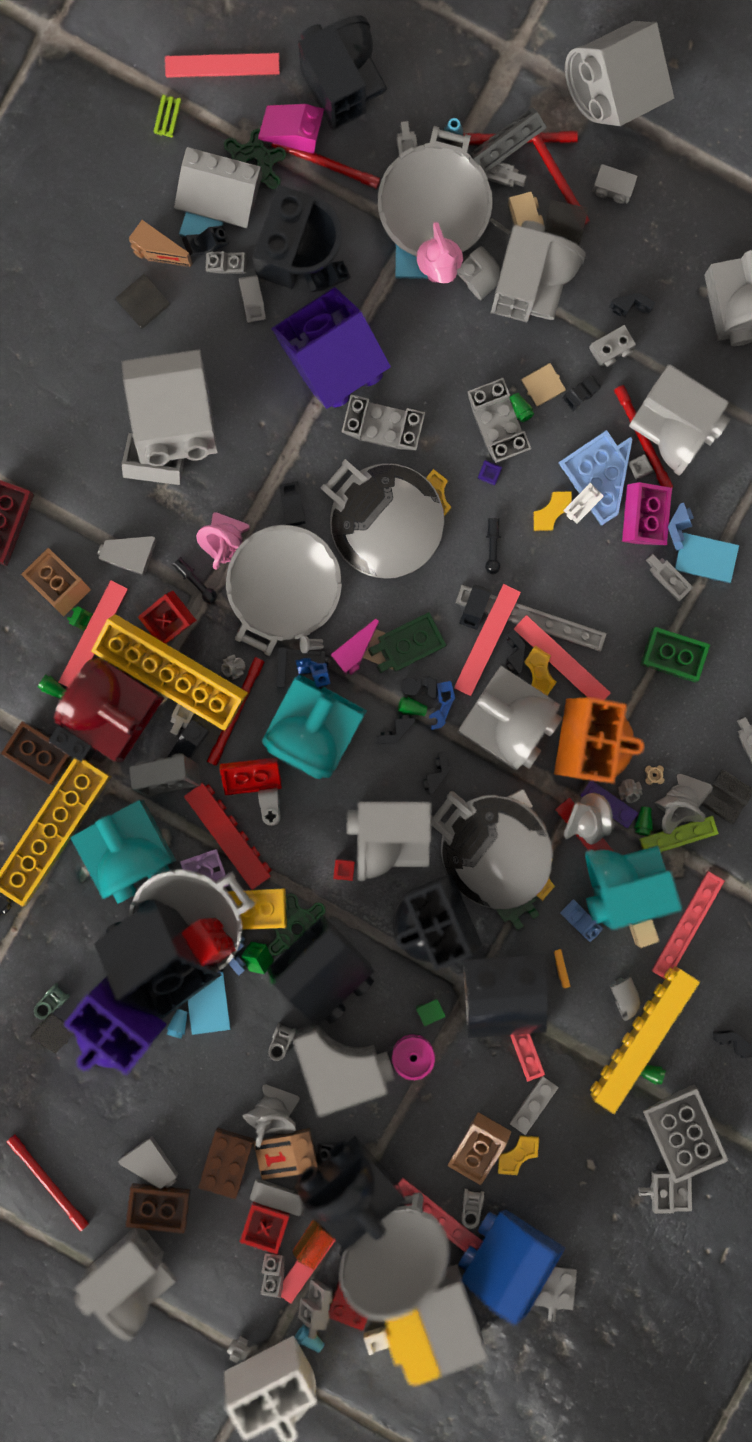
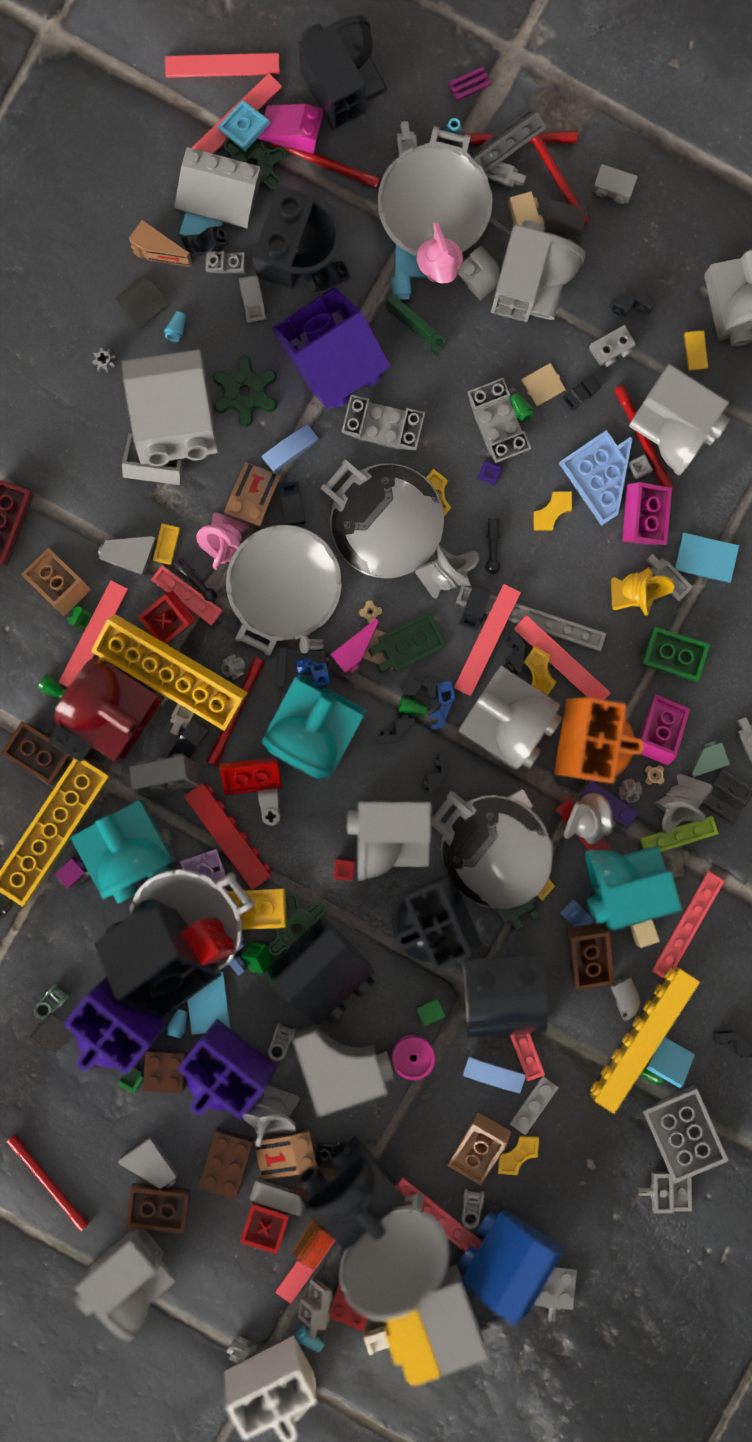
(71, 872): none -> magenta brick
(99, 358): none -> light grey gear
(132, 1079): none -> green panel
(162, 1071): none -> reddish brown brick
(166, 544): none -> yellow tile
(170, 100): lime tile -> none
(175, 328): none -> medium azure cone
(189, 596): none -> coral tile
(225, 1072): none -> dark purple piece
(244, 125): none -> medium azure tile
(245, 404): none -> dark green plate
(252, 495): none -> medium nougat slope
(257, 98): none -> coral tile
(273, 1275): light grey slope -> none
(290, 448): none -> light blue slope
(365, 611): none -> tan plate
(401, 286): none -> medium azure brick
(415, 324): none -> dark green tile
(447, 571): none -> light grey helmet
(484, 76): none -> magenta tile
(494, 1074): none -> light blue slope
(561, 969): light orange tile -> none
(583, 503): white hinge -> none
(590, 955): none -> reddish brown brick
(619, 74): light grey piece -> none
(640, 590): none -> yellow helmet
(644, 822): green cone -> none
(663, 729): none -> dark pink slope
(671, 1062): none -> medium azure tile
(679, 522): medium blue slope -> none
(696, 350): none -> yellow tile
(709, 759): none -> sand green slope

